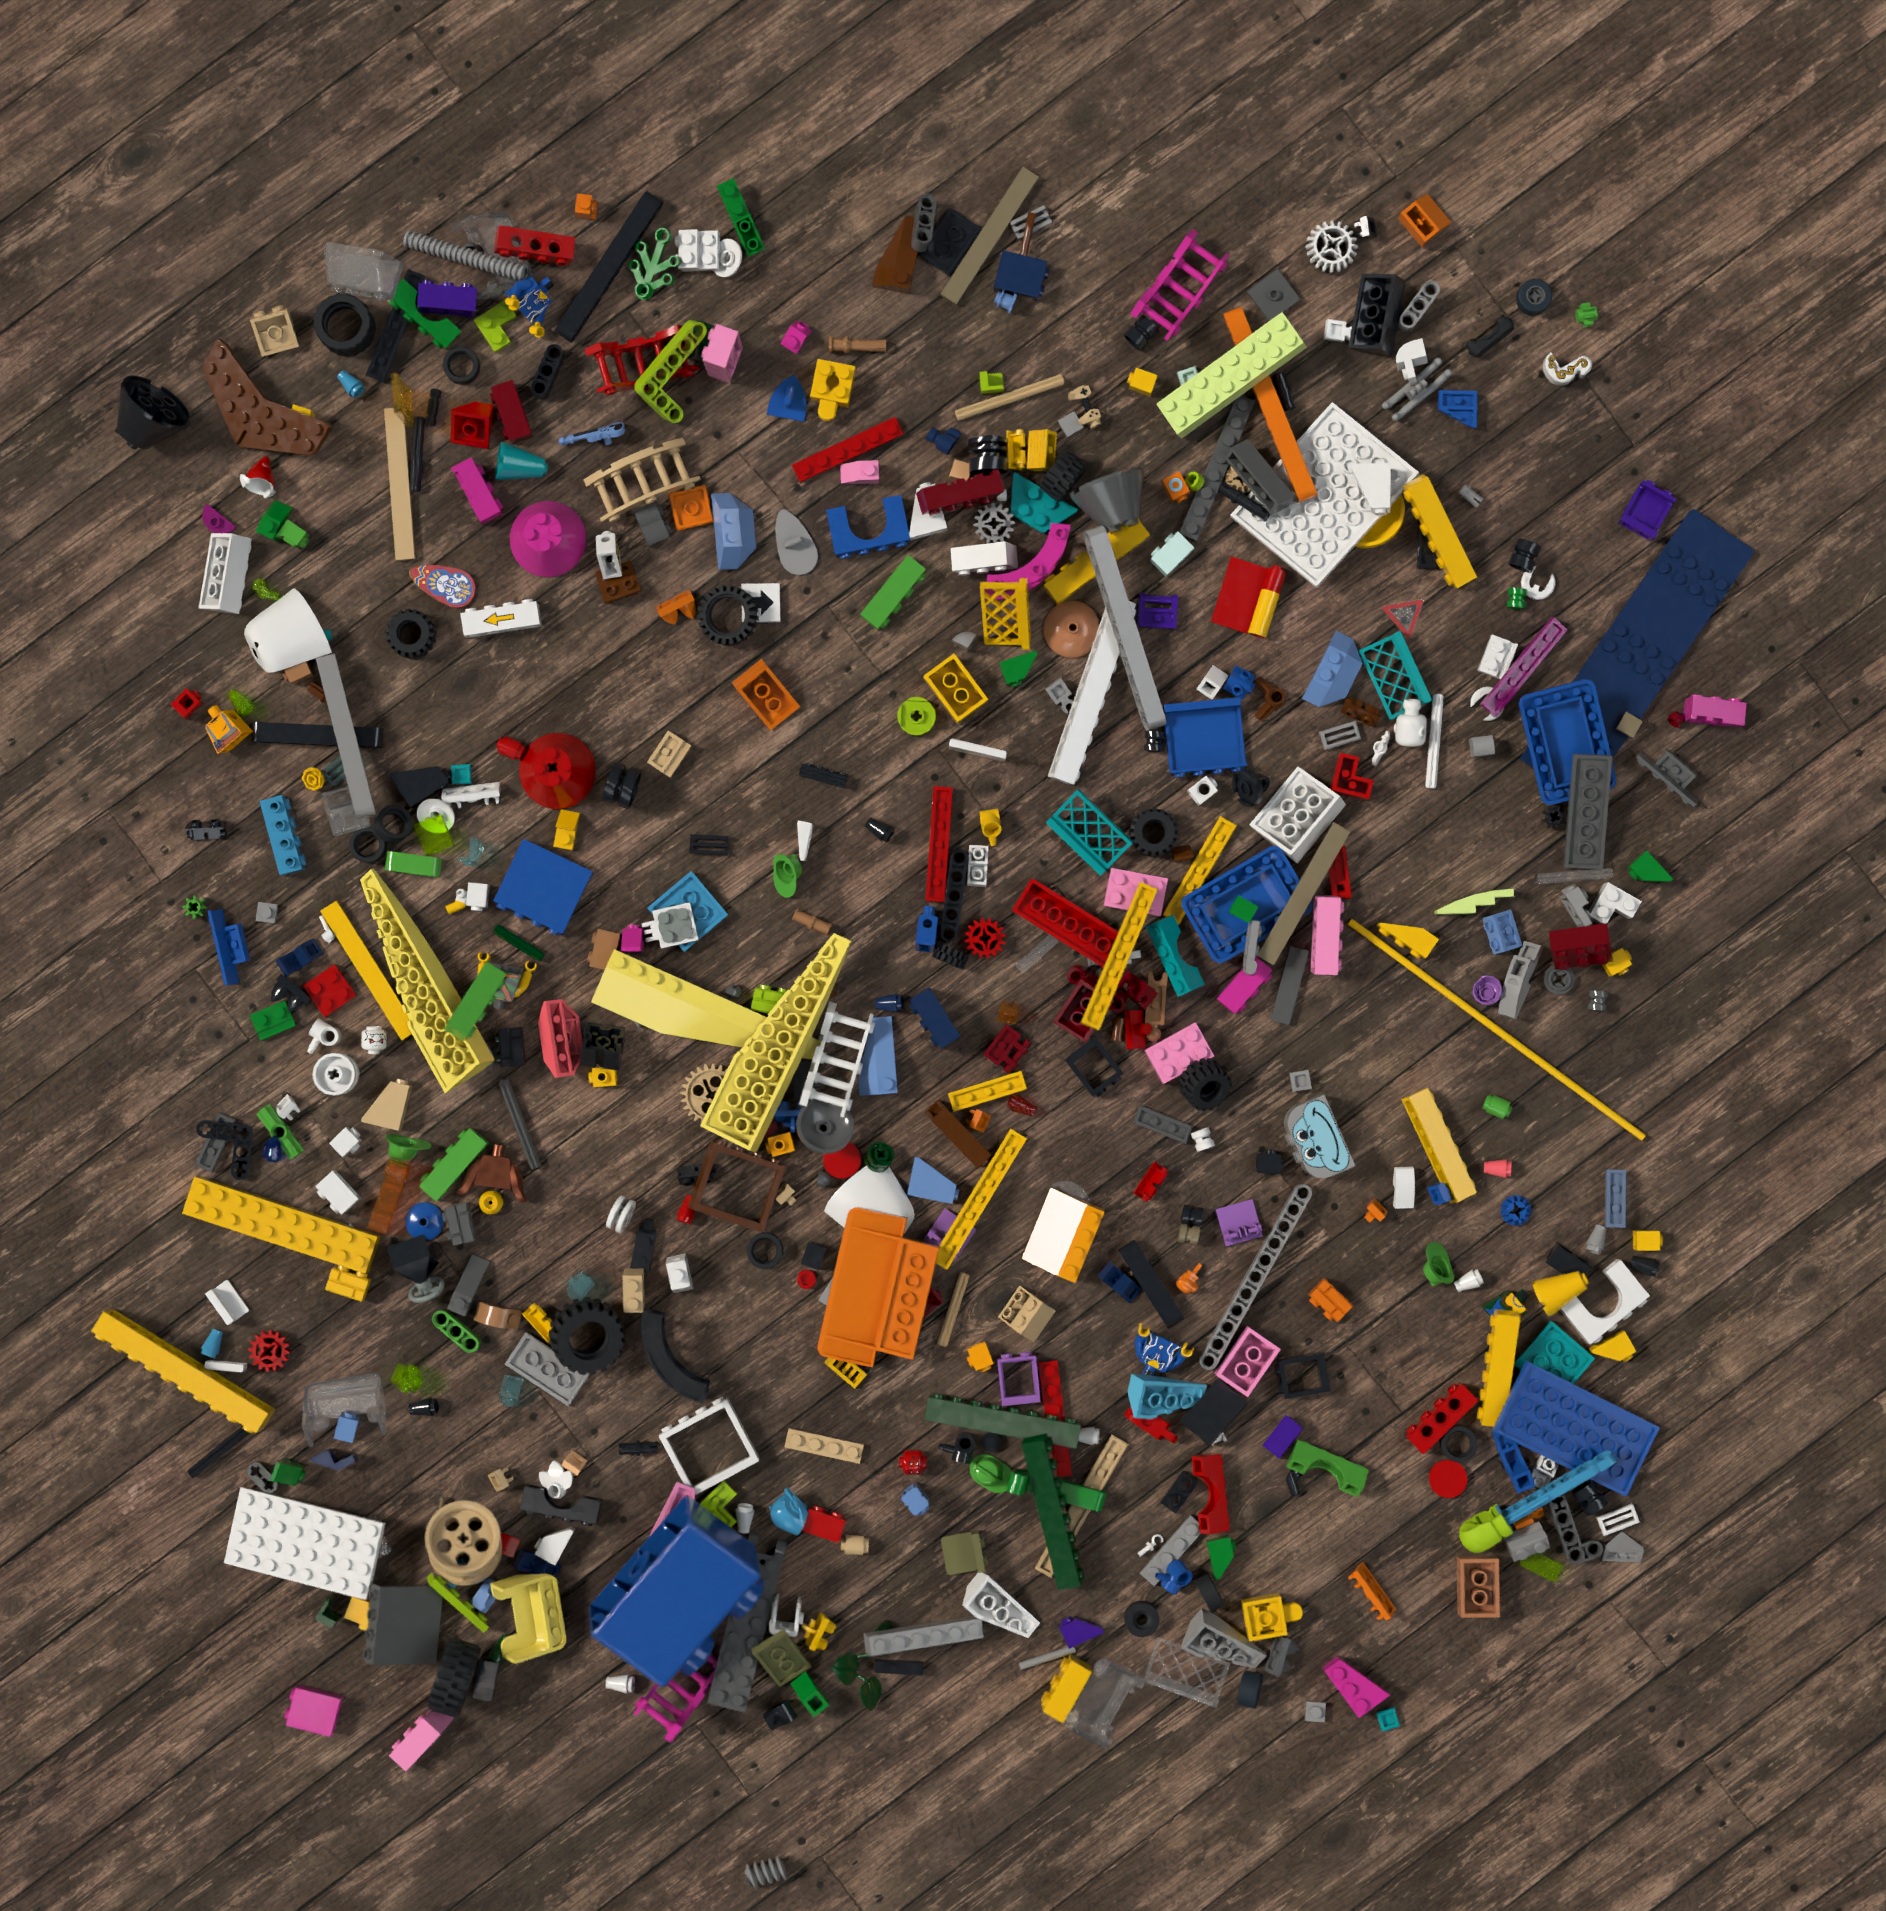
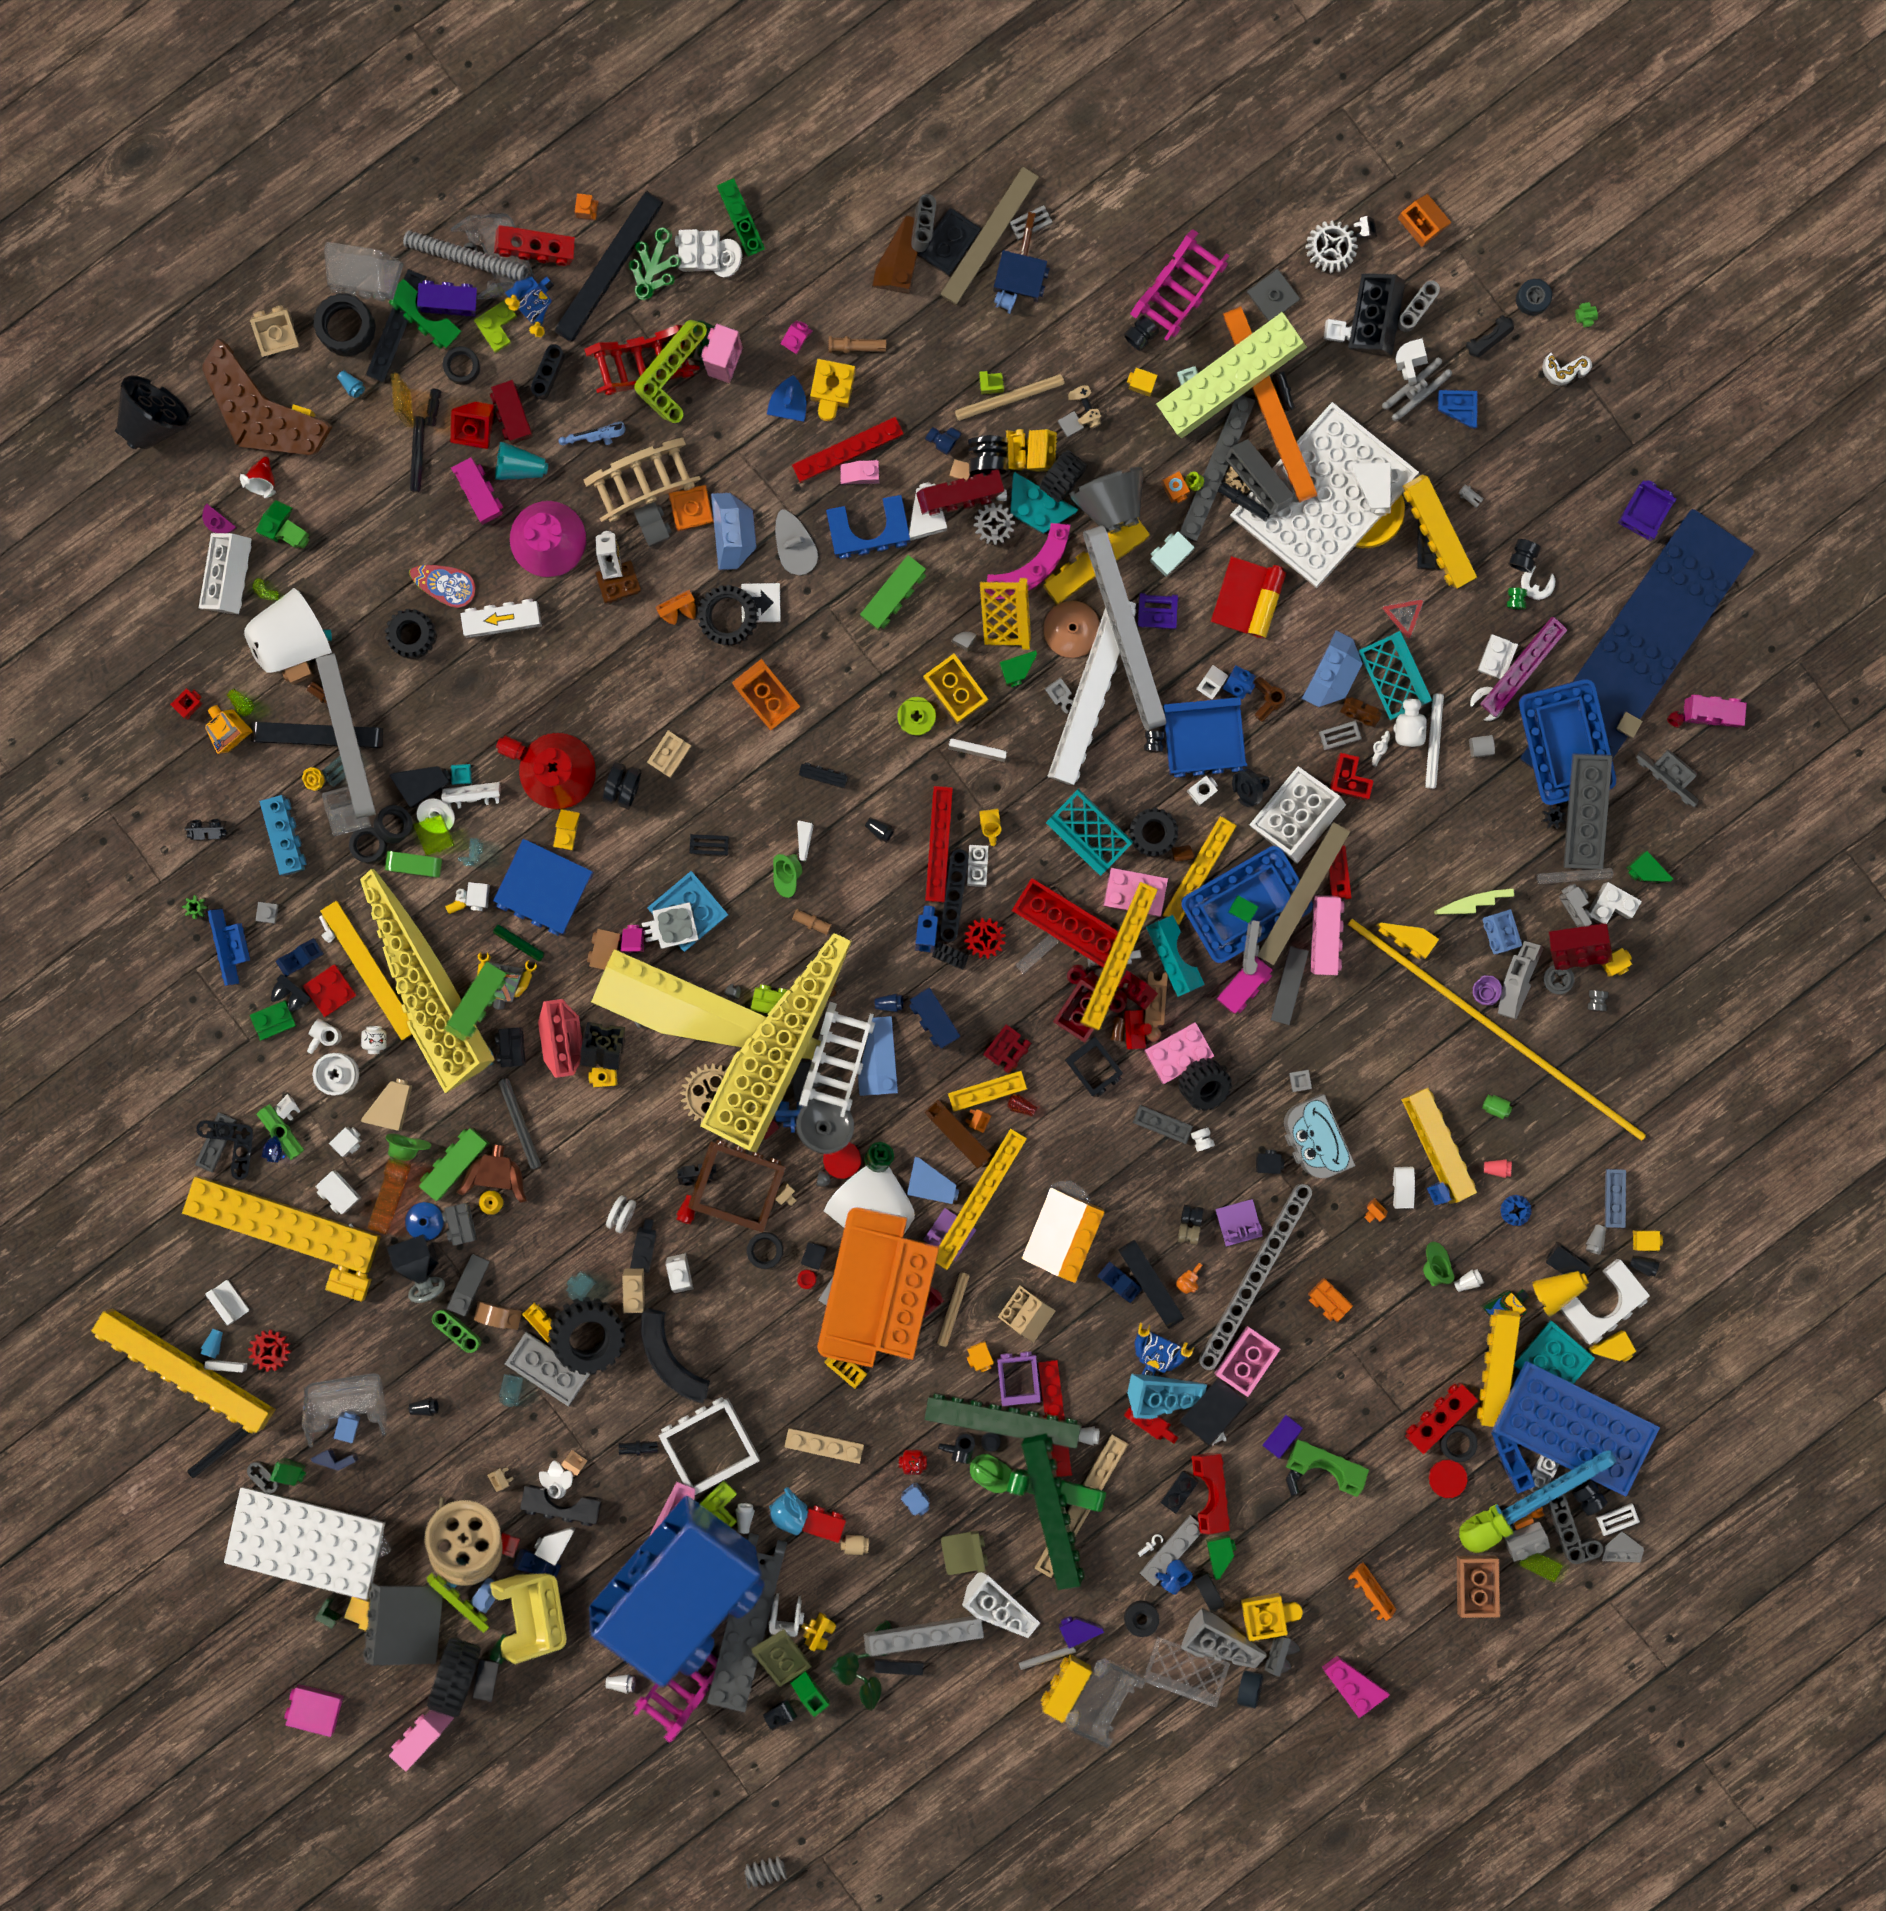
(399, 487): tan tile -> none
(407, 1378): clear neon green brick -> none
(780, 1144): light orange brick -> none
(984, 558): white wedge -> none
(1008, 1014): clear orange tile -> none
(1154, 1175): red hinge -> none
(1315, 1711): light grey plate -> none
(1322, 1374): black window -> none
(1387, 1719): teal tile -> none

